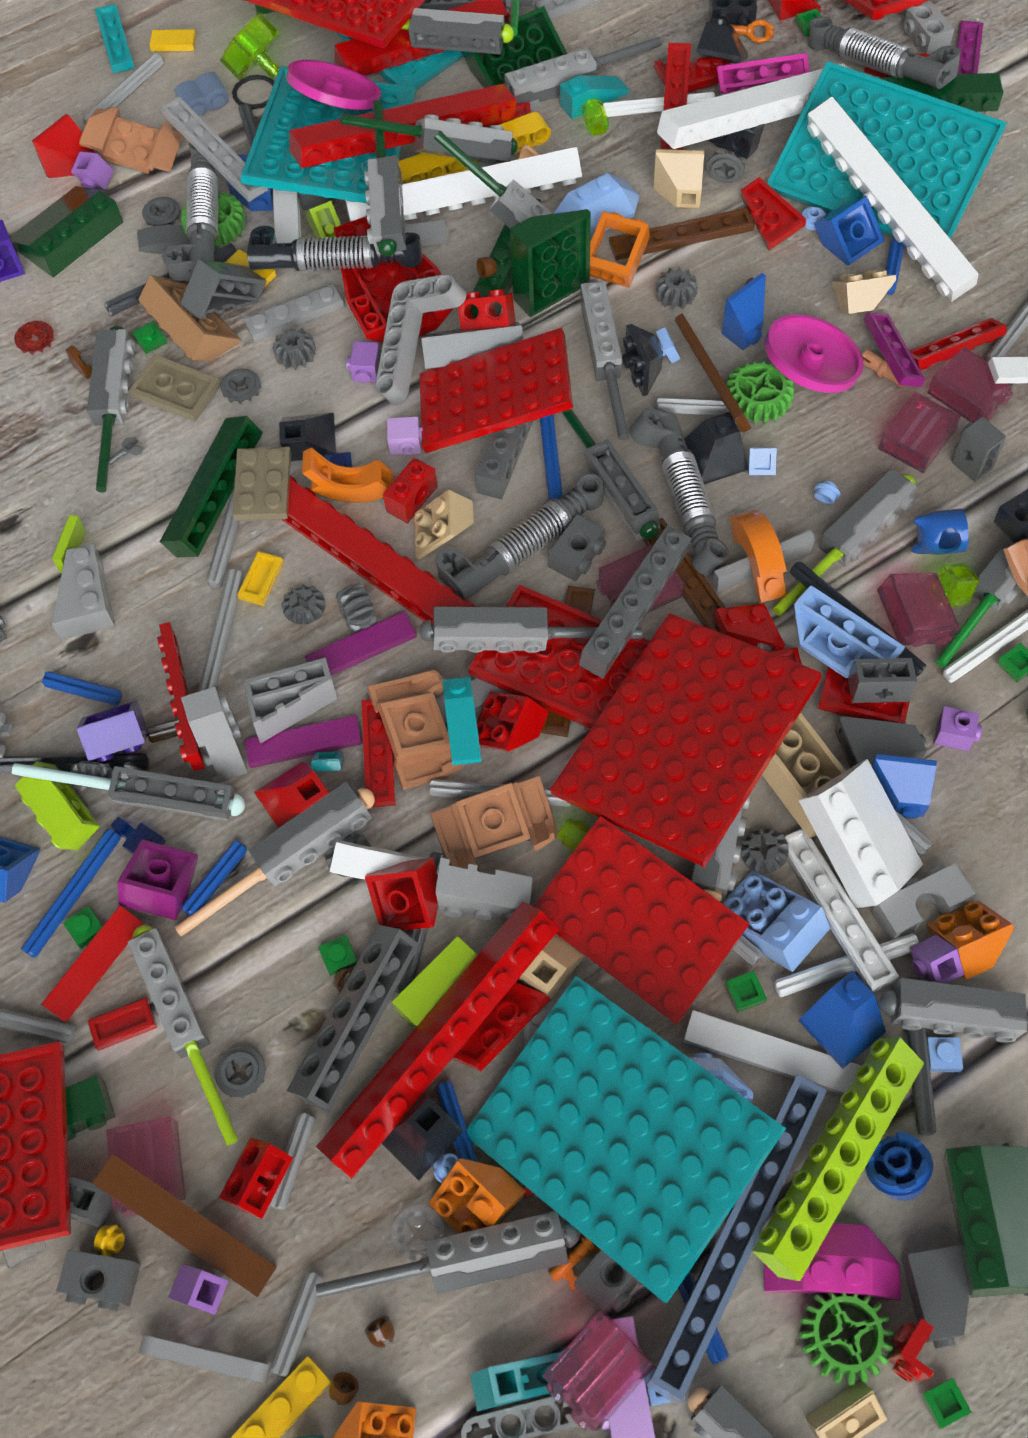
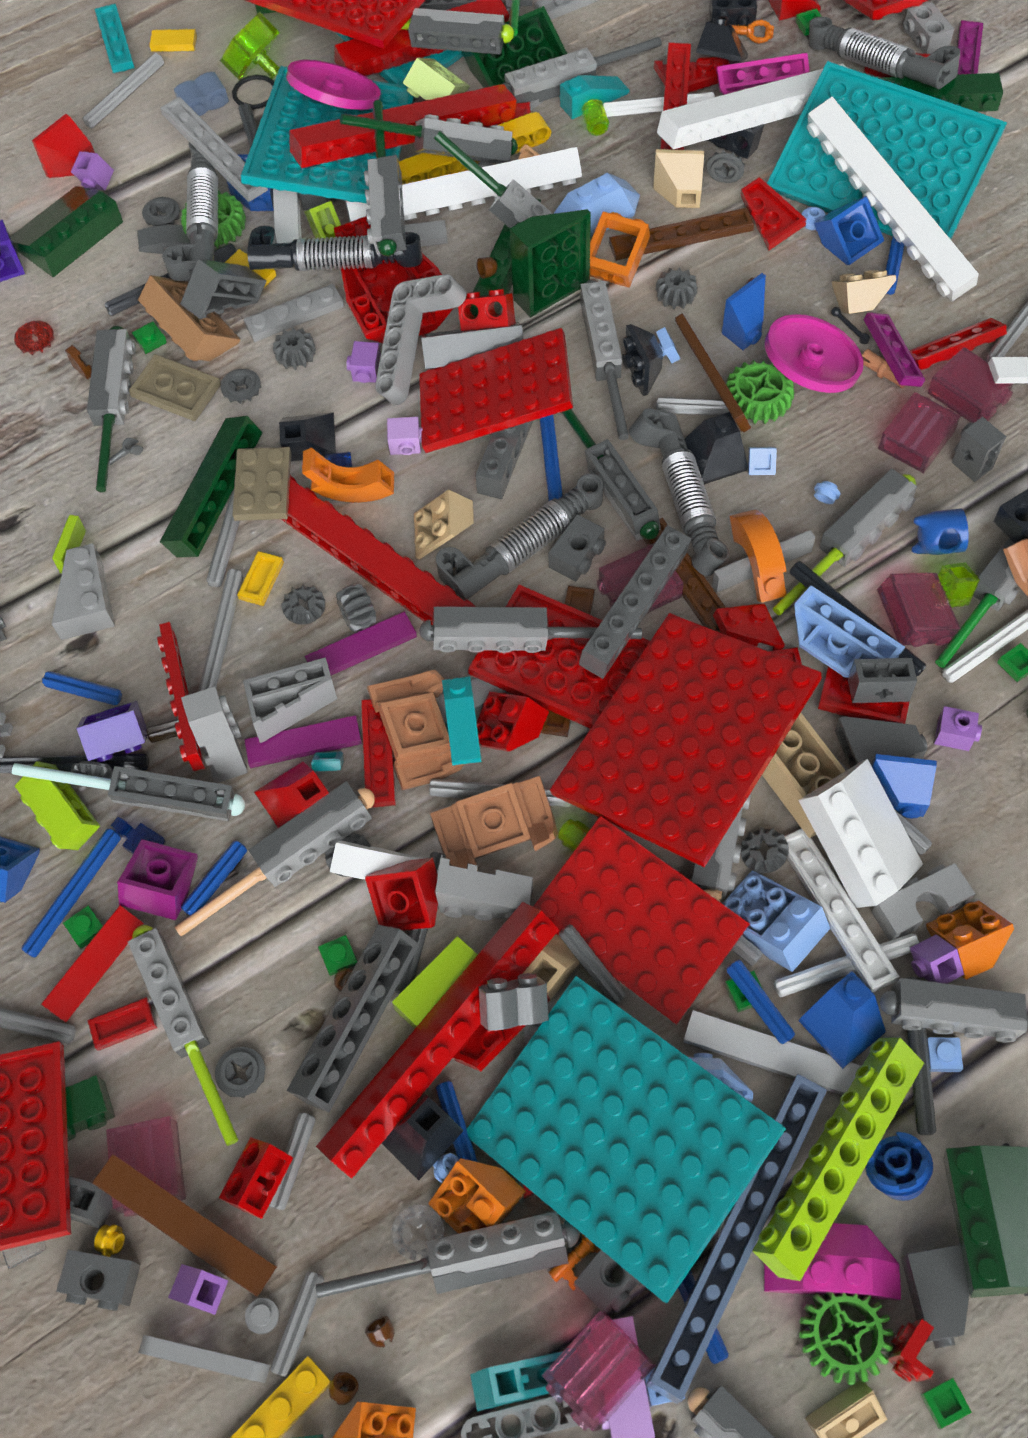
(130, 142): nougat piece -> none
(262, 1316): none -> light grey plate
(410, 490): red brick -> none
(432, 80): none -> yellowish green slope
(513, 1002): none -> dark grey brick
(592, 964): none -> dark grey axle
(760, 1002): none -> blue axle
(864, 338): none -> black hinge

